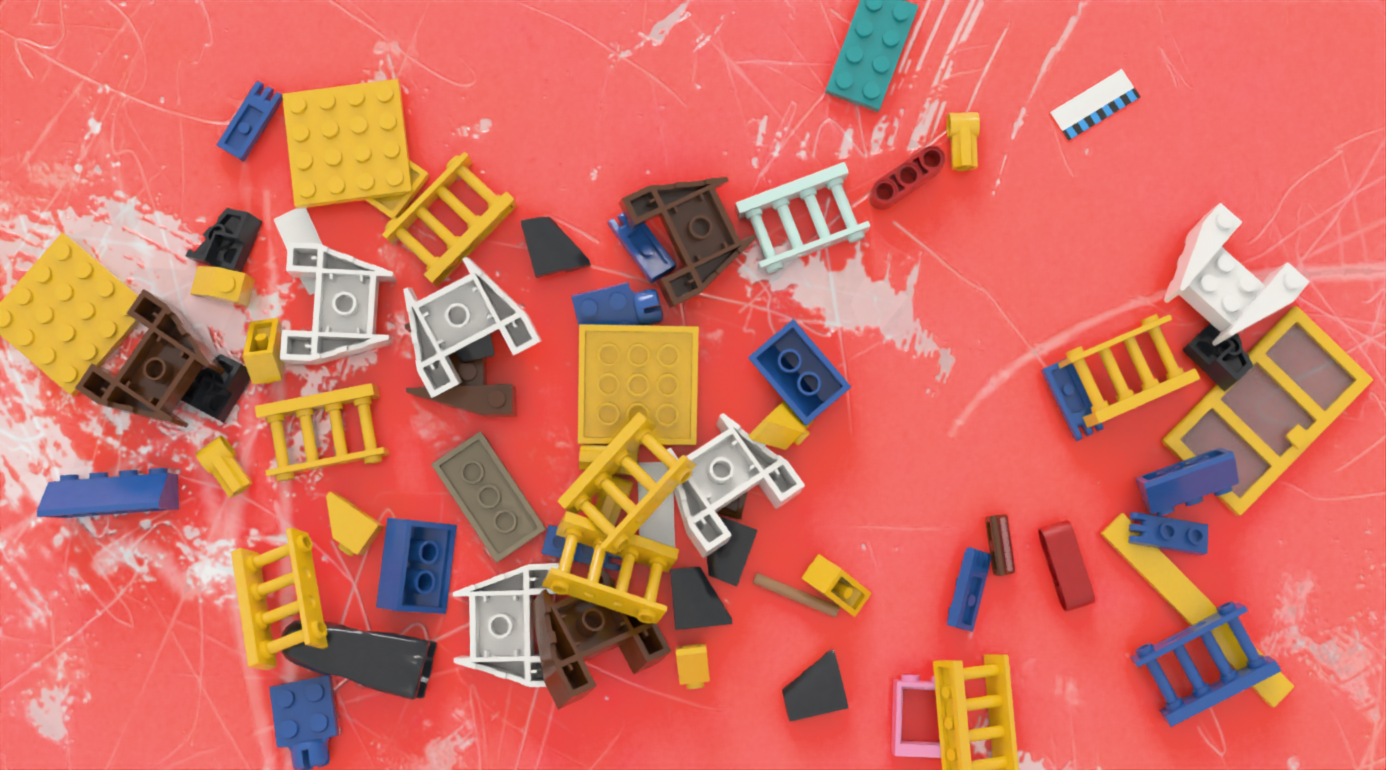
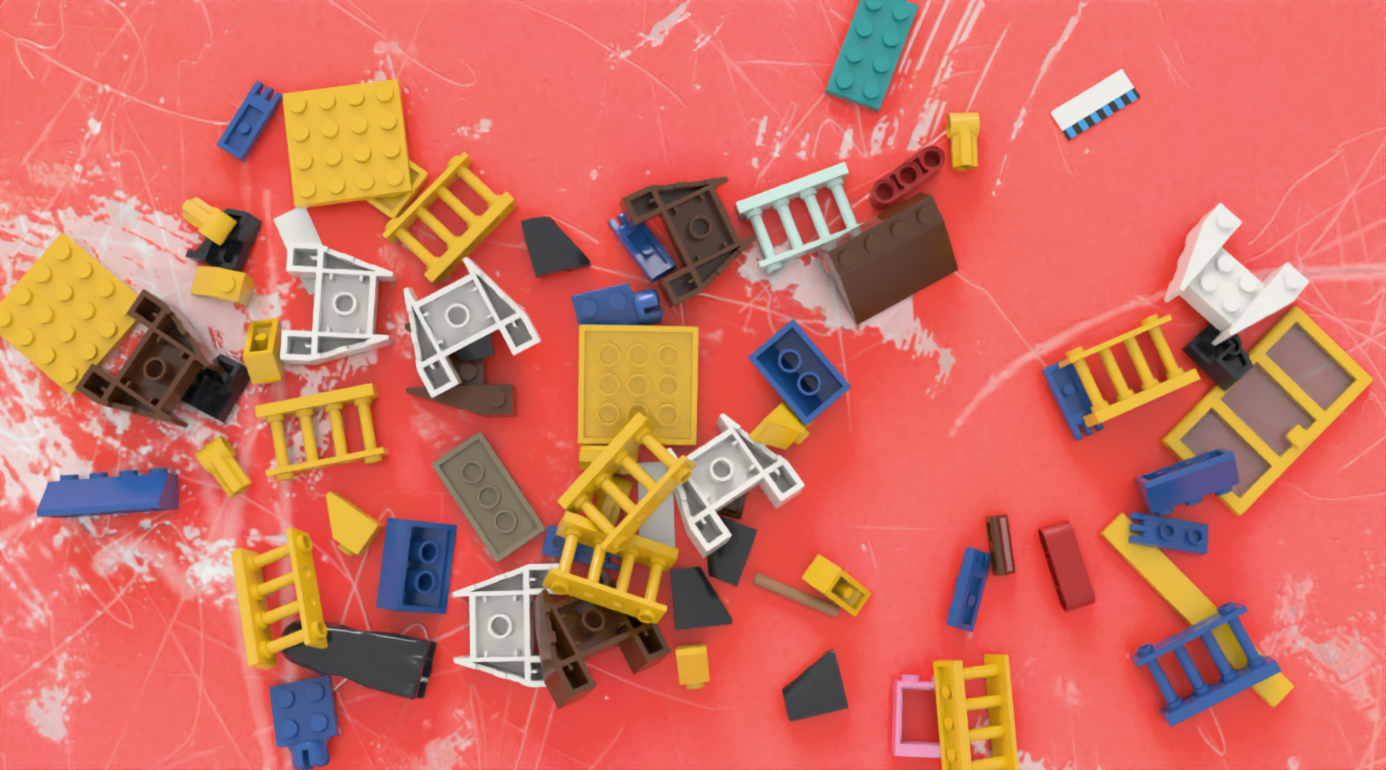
(209, 220): none -> yellow piece
(890, 256): none -> reddish brown slope

